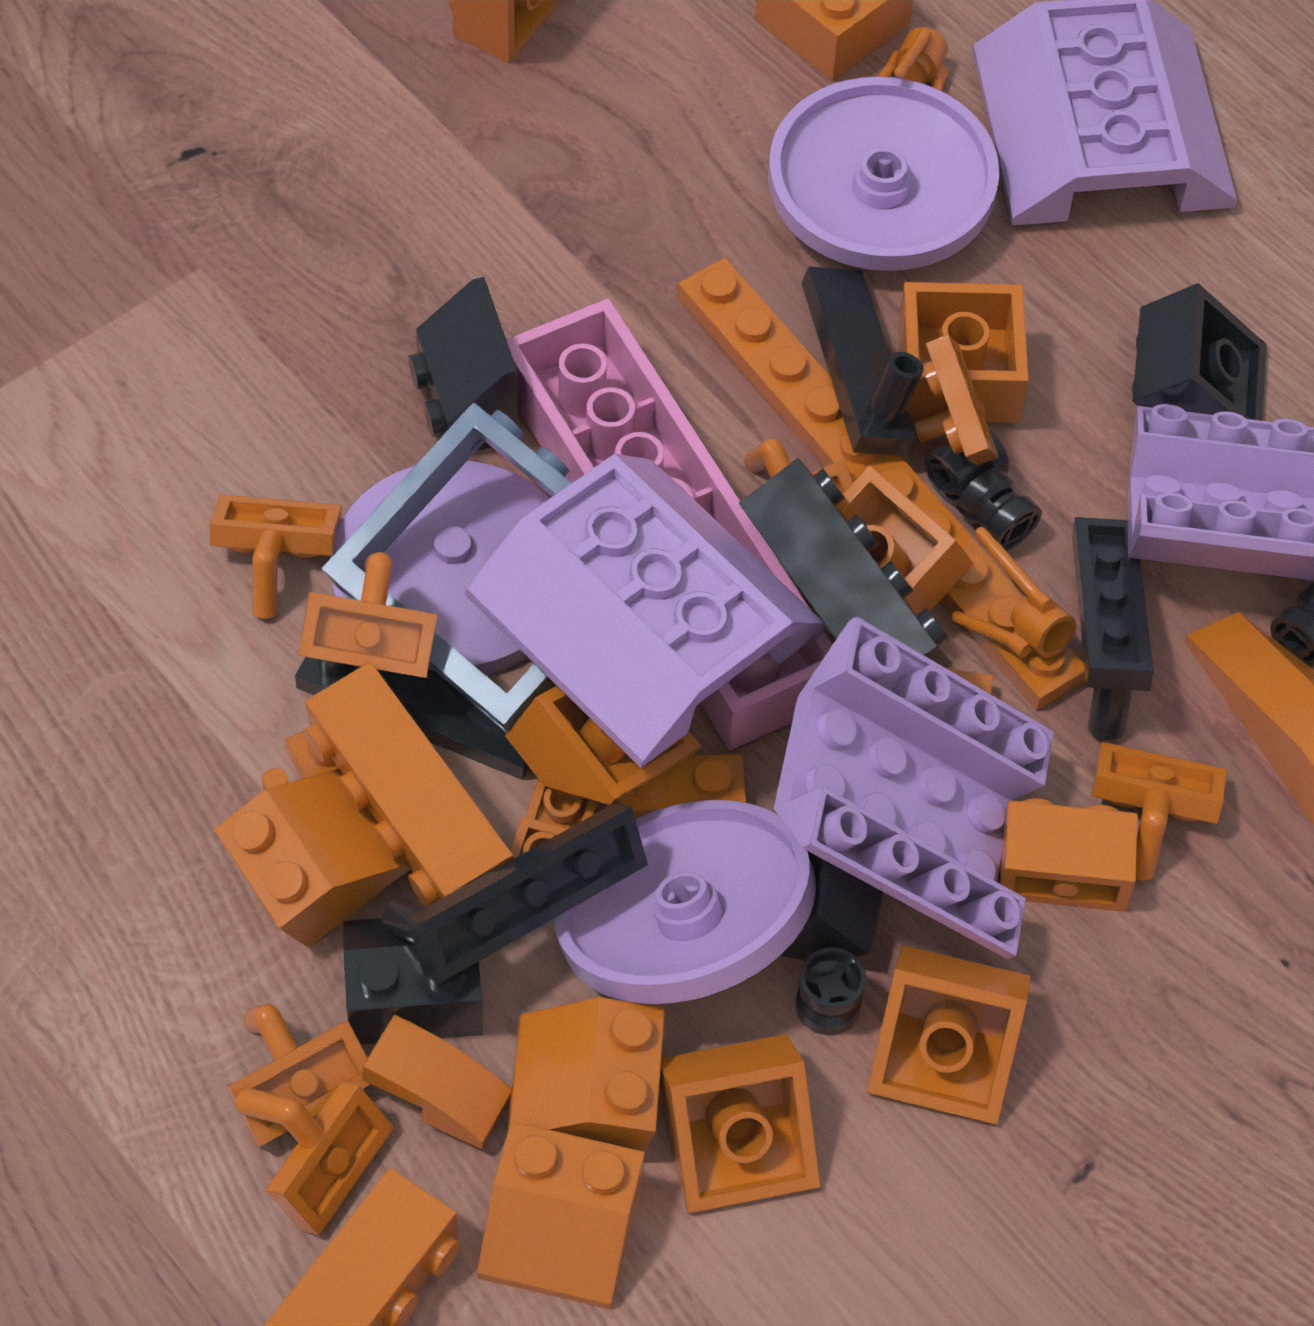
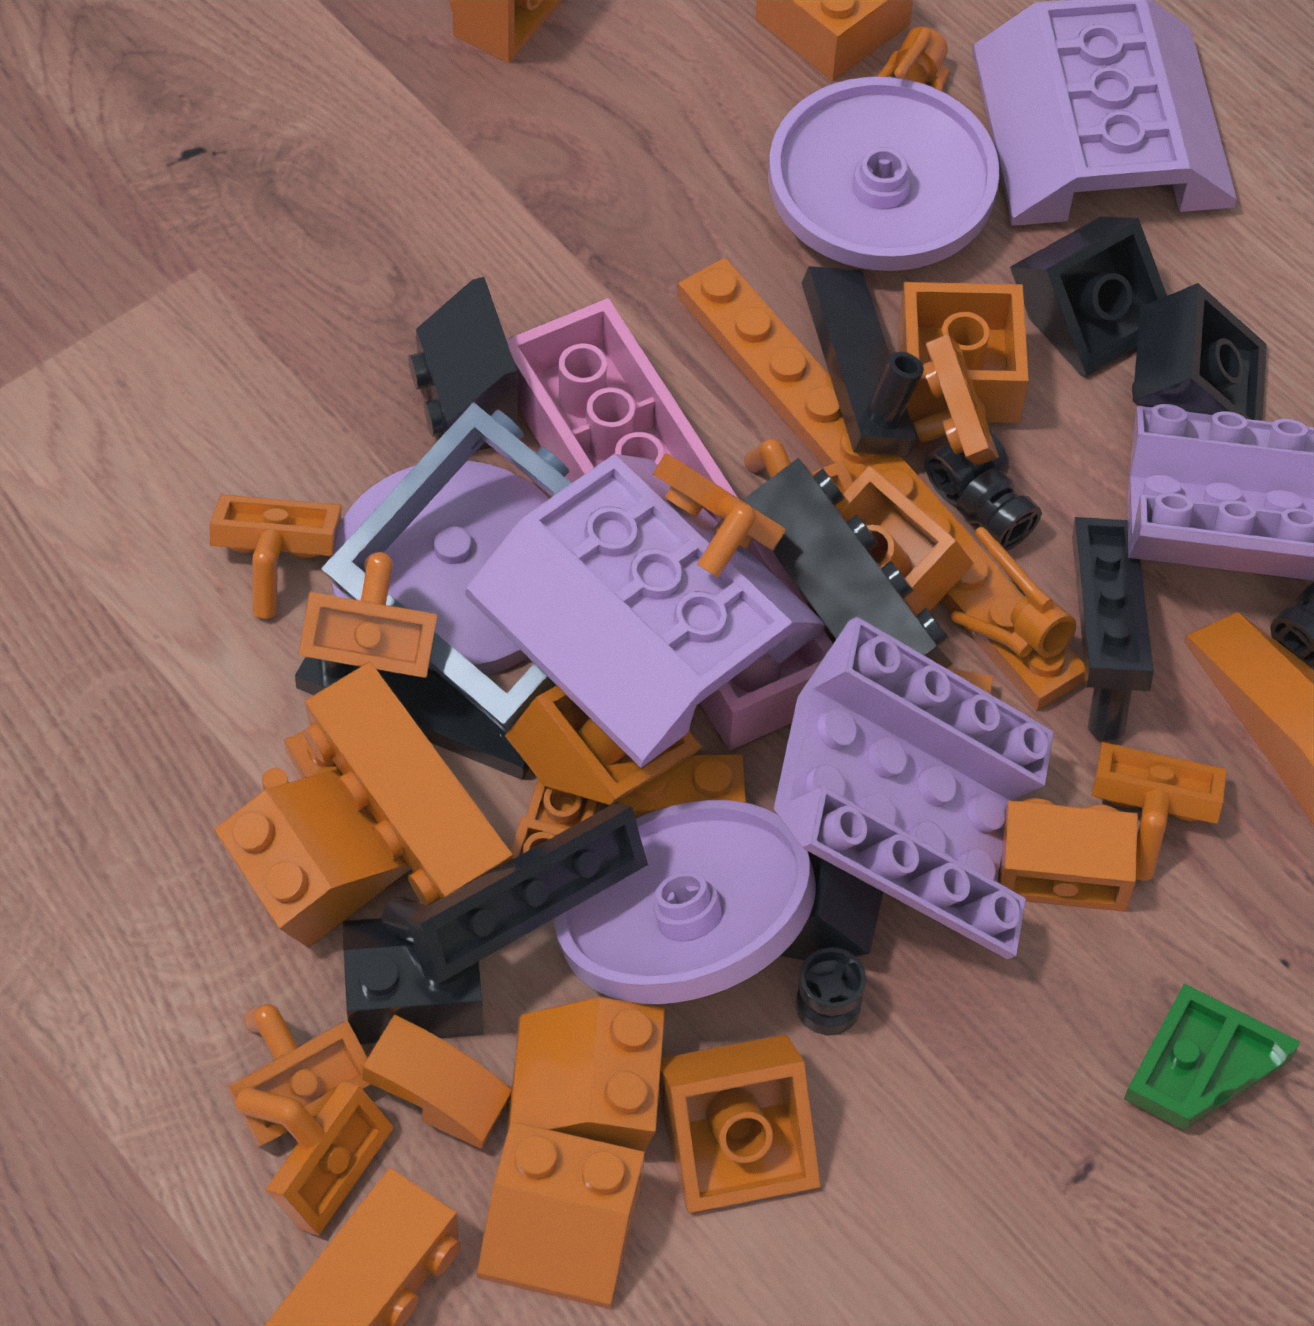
(738, 520): none -> orange plate
(949, 1034): orange slope -> none
(1091, 290): none -> black slope
(1205, 1059): none -> green wing

